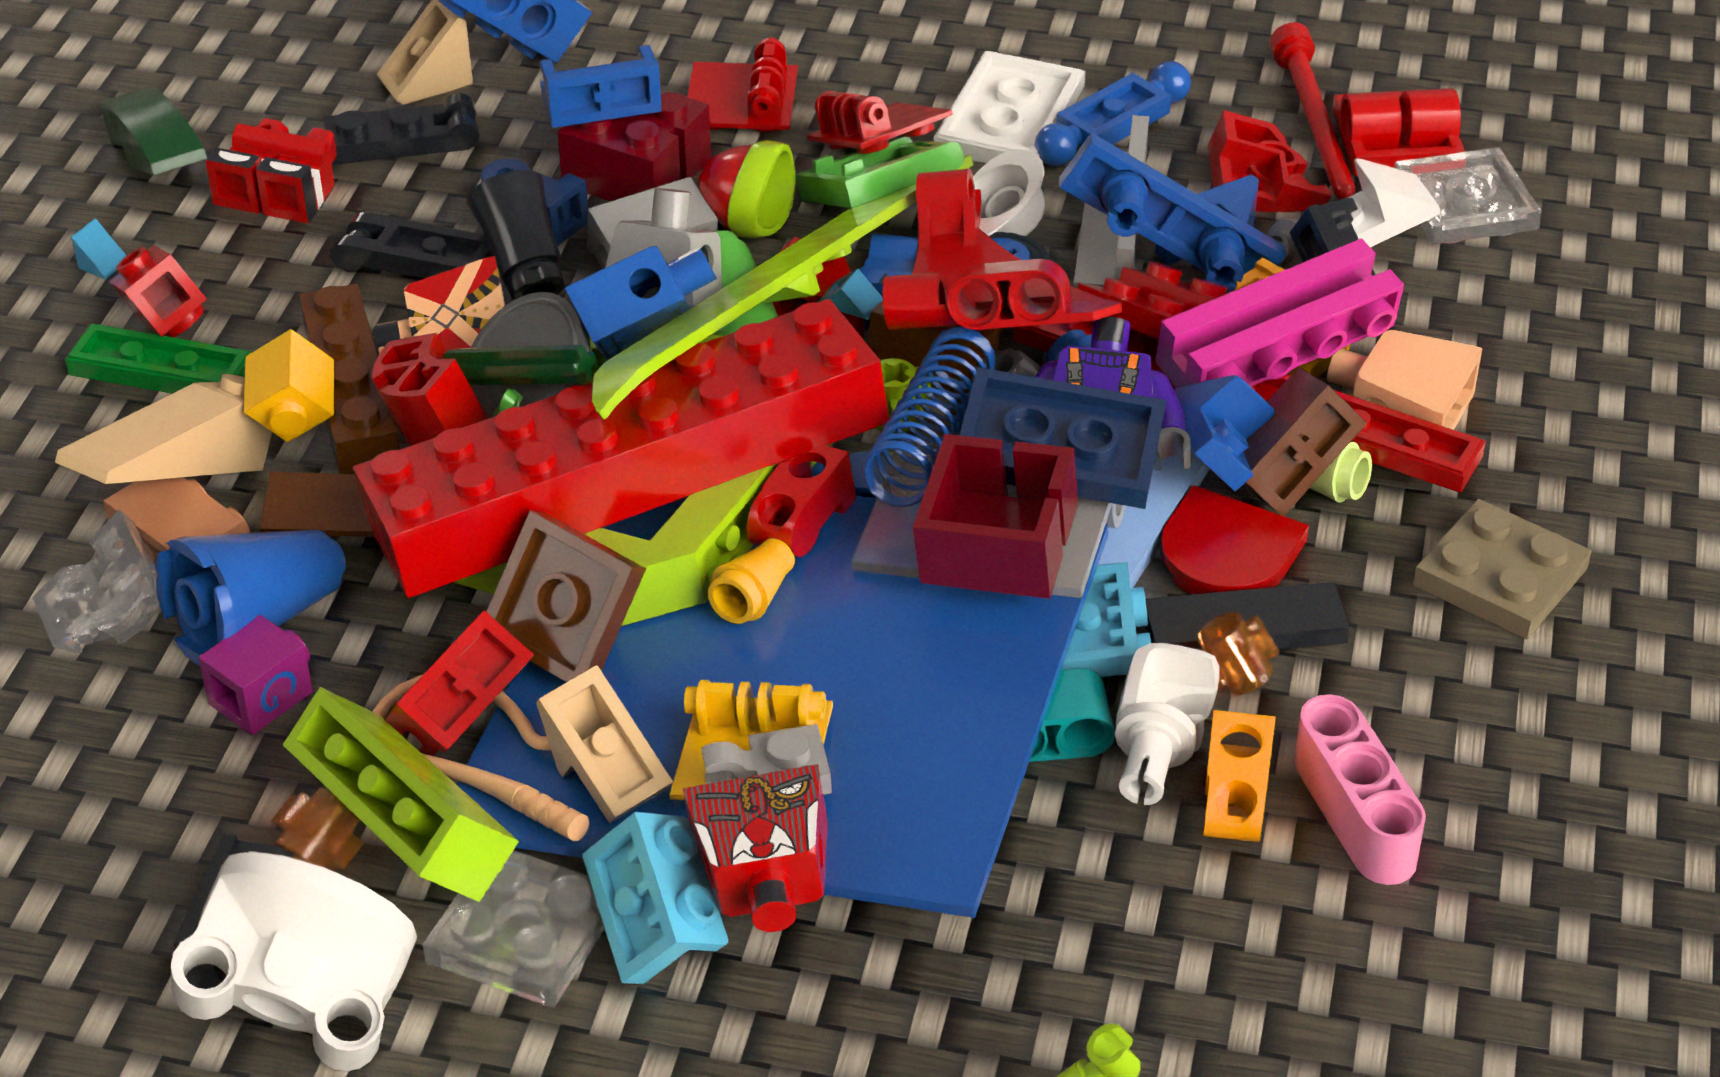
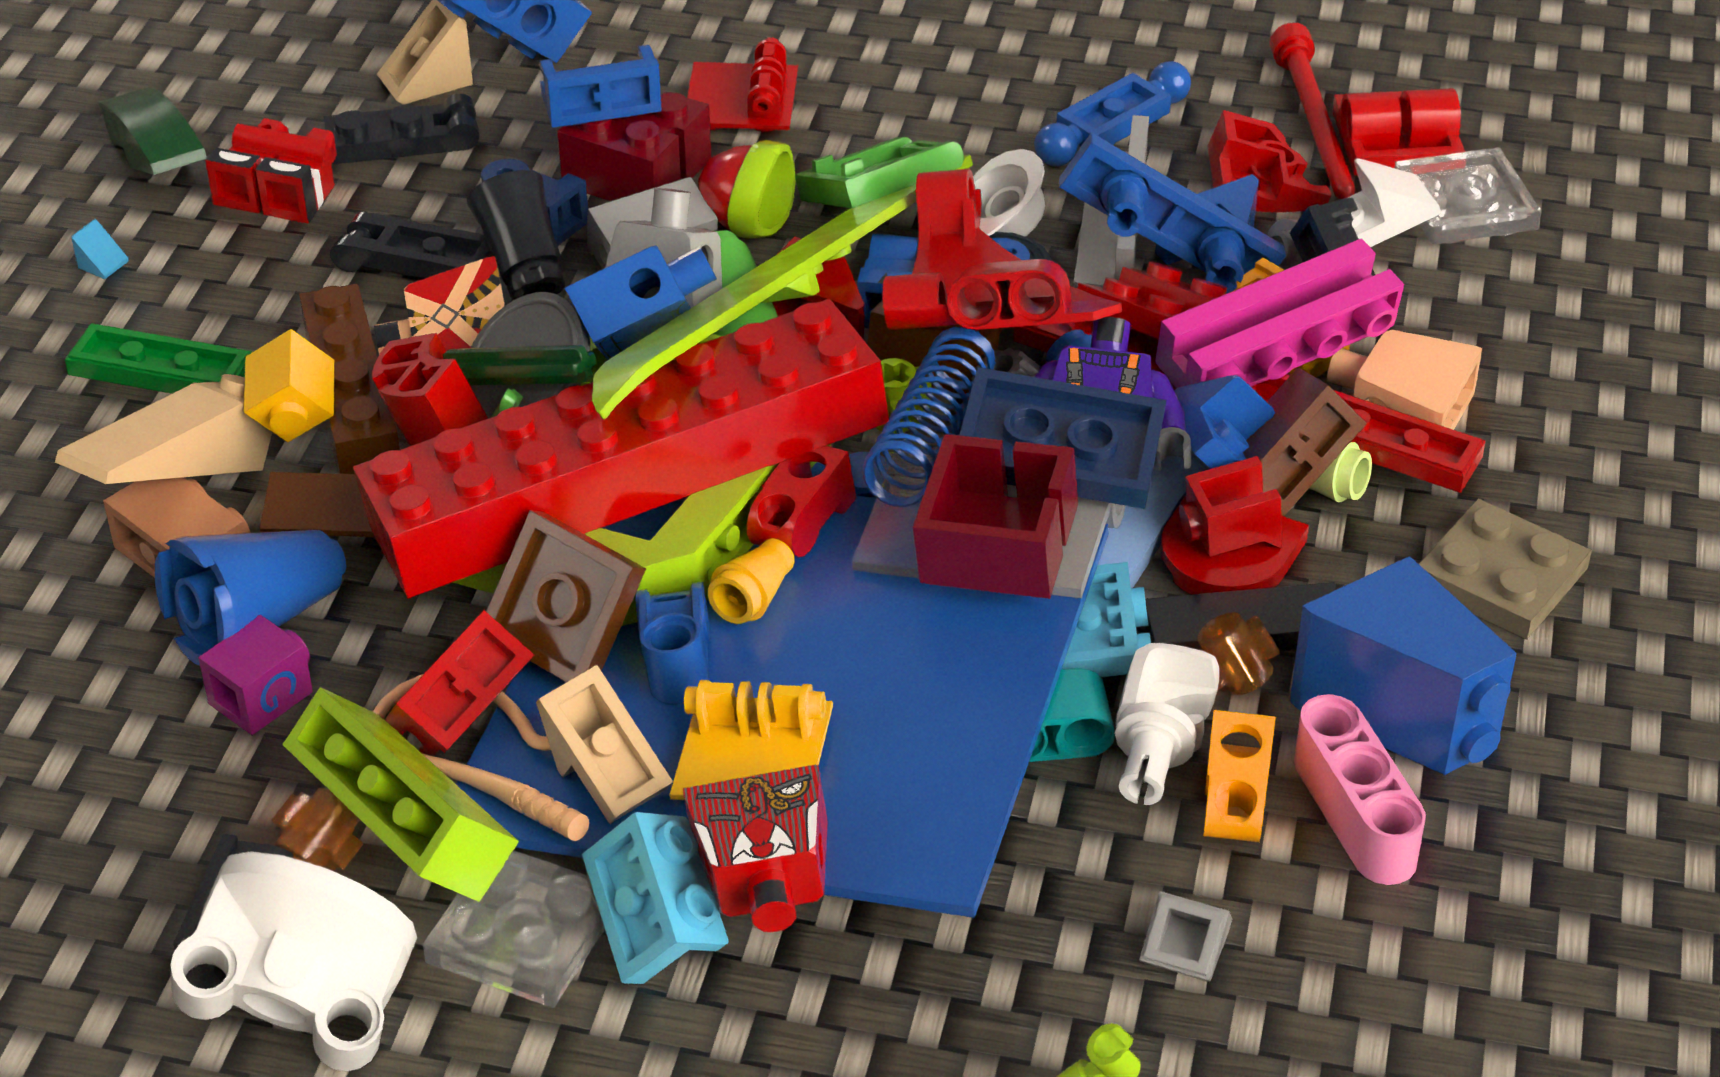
(105, 596): clear cylinder -> none
(158, 291): red brick -> none
(674, 640): none -> blue piece
(768, 754): light grey plate -> none
(854, 295): dark azure piece -> none
(867, 122): red hinge -> none
(1008, 104): white tile -> none
(1185, 936): none -> light grey slope
(1230, 508): none -> red window
(1410, 662): none -> blue slope

